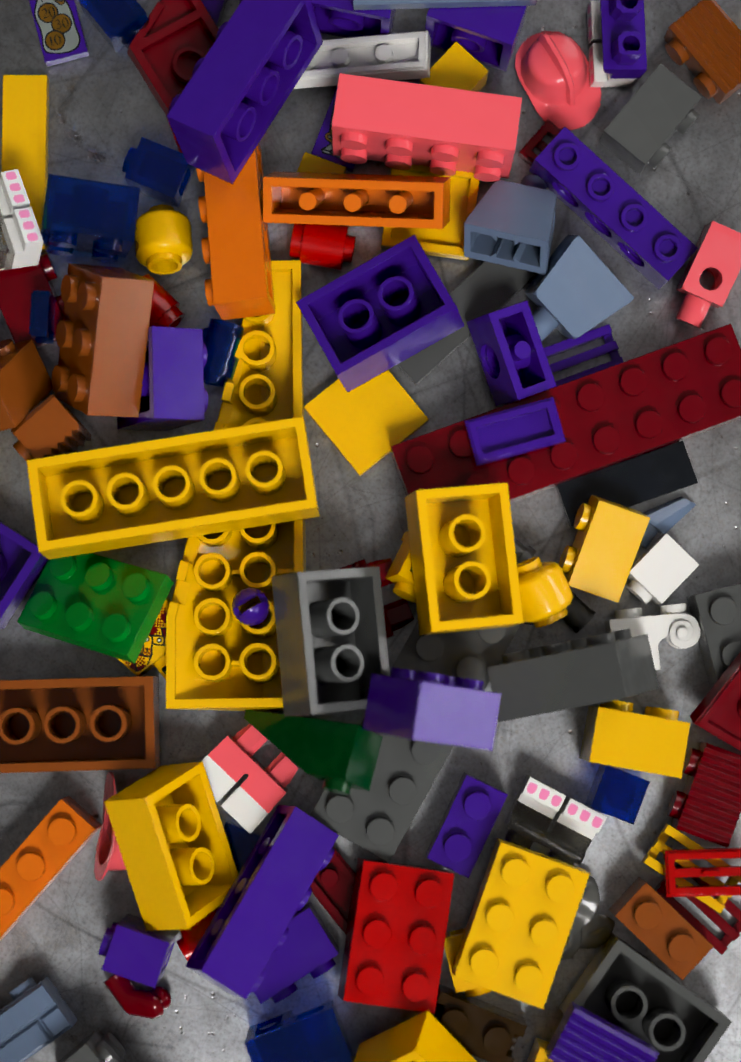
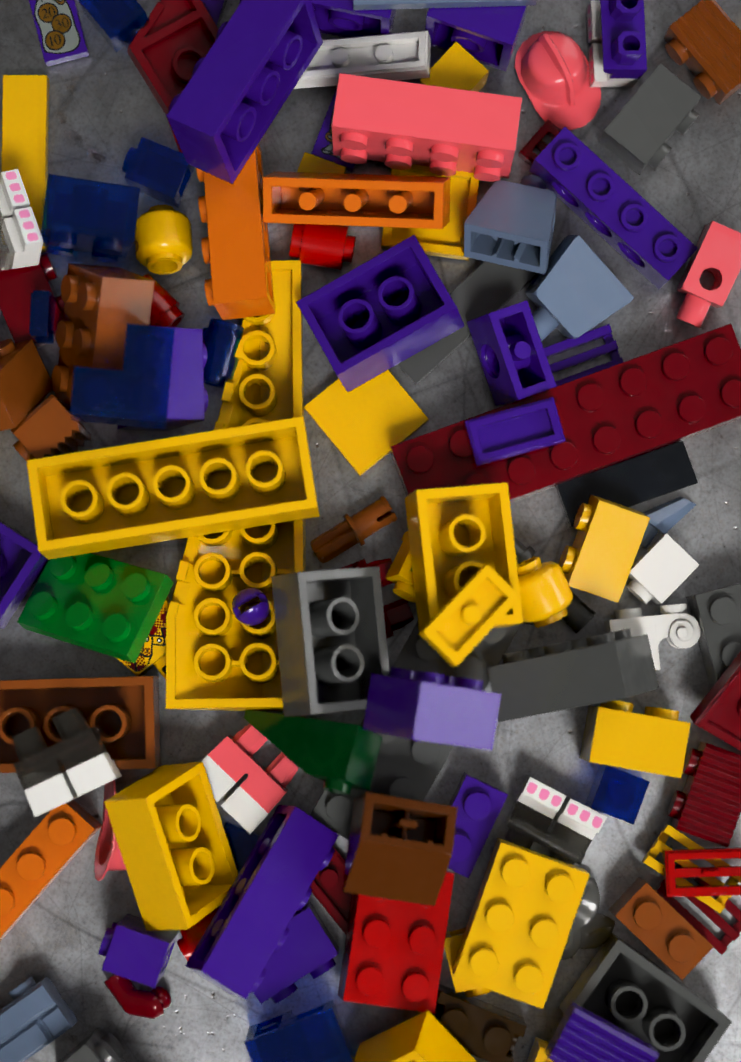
(65, 769): none -> clear smoke hips
(129, 396): none -> clear blue brick
(353, 530): none -> dark orange axle
(398, 848): none -> reddish brown slope
(469, 615): none -> yellow plate

